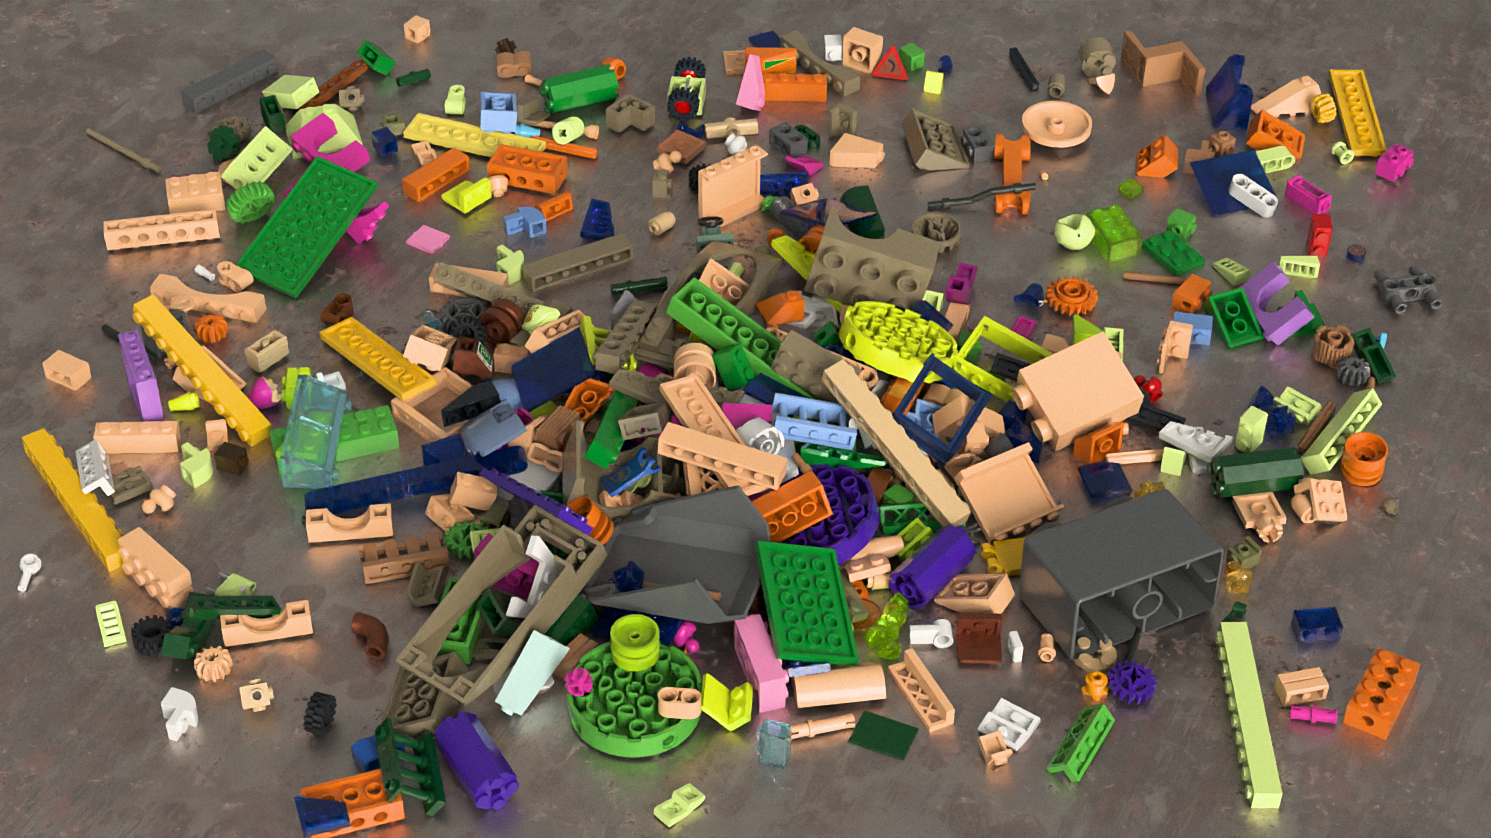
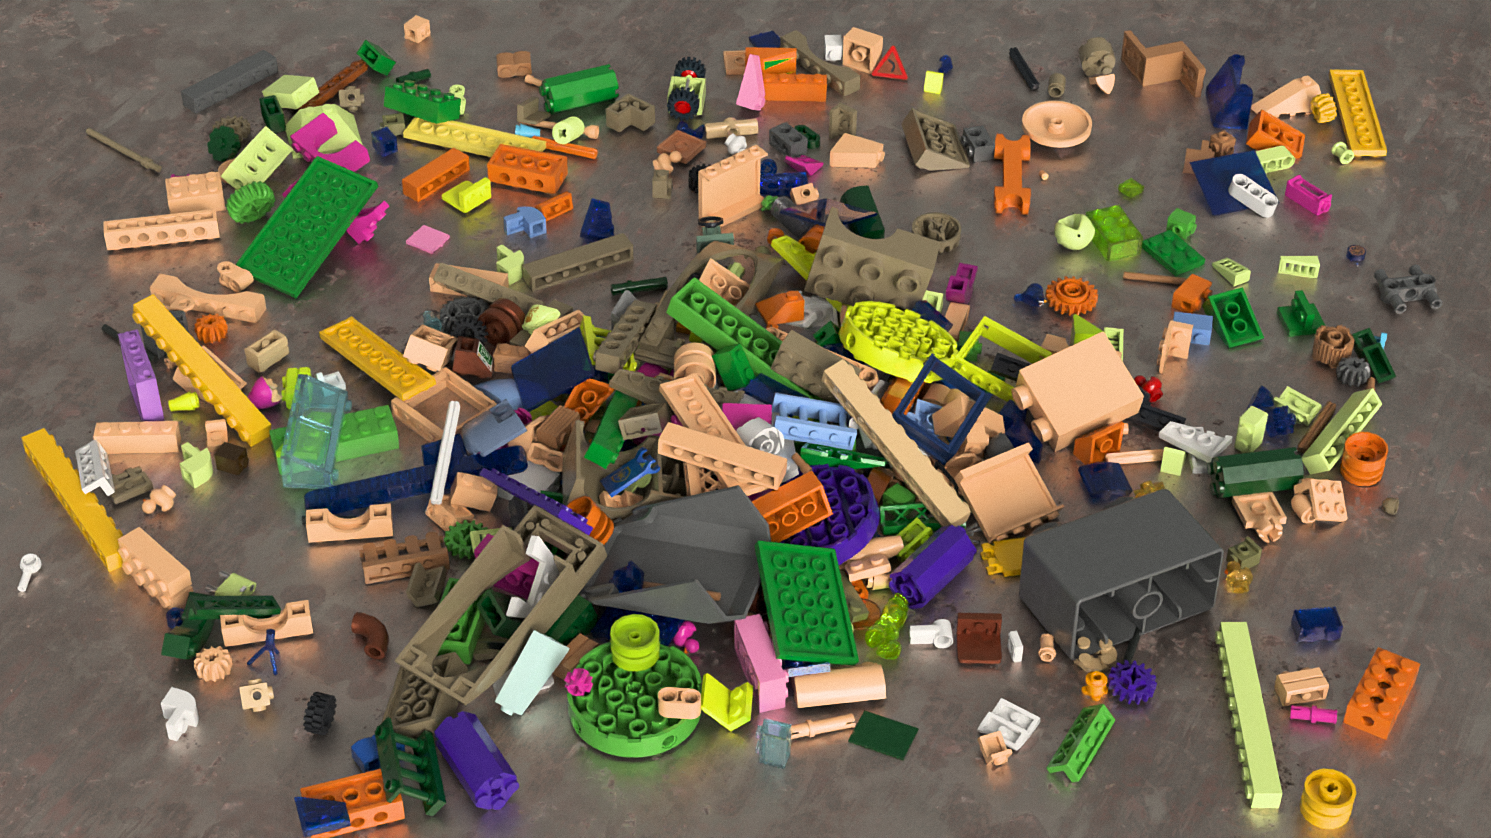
(67, 370): light nougat brick -> none
(109, 611): yellowish green slope -> none
(147, 627): black tyre -> none
(200, 270): white piece -> none
(269, 646): none -> clear blue plant
(338, 309): reddish brown piece -> none
(422, 102): none -> green brick
(423, 153): light nougat slope -> none
(445, 452): none -> white axle
(470, 403): black slope -> none
(496, 516): olive brick -> none
(498, 112): light blue brick -> none
(498, 185): light nougat cone -> none
(505, 46): dark brown gear -> none
(617, 65): orange head -> none
(661, 222): tan brick -> none
(680, 805): yellowish green slope -> none
(768, 166): none -> clear blue tile
(912, 56): bright green brick -> none
(927, 685): light nougat fence -> none
(976, 593): light nougat slope -> none
(1016, 188): pearl dark grey bar -> none
(1024, 327): dark pink tile -> none
(1157, 158): orange slope -> none
(1238, 608): dark green hand -> none
(1287, 320): medium lavender arch -> none
(1319, 235): red brick -> none
(1327, 798): none -> yellow wheel
(1394, 162): dark pink brick -> none

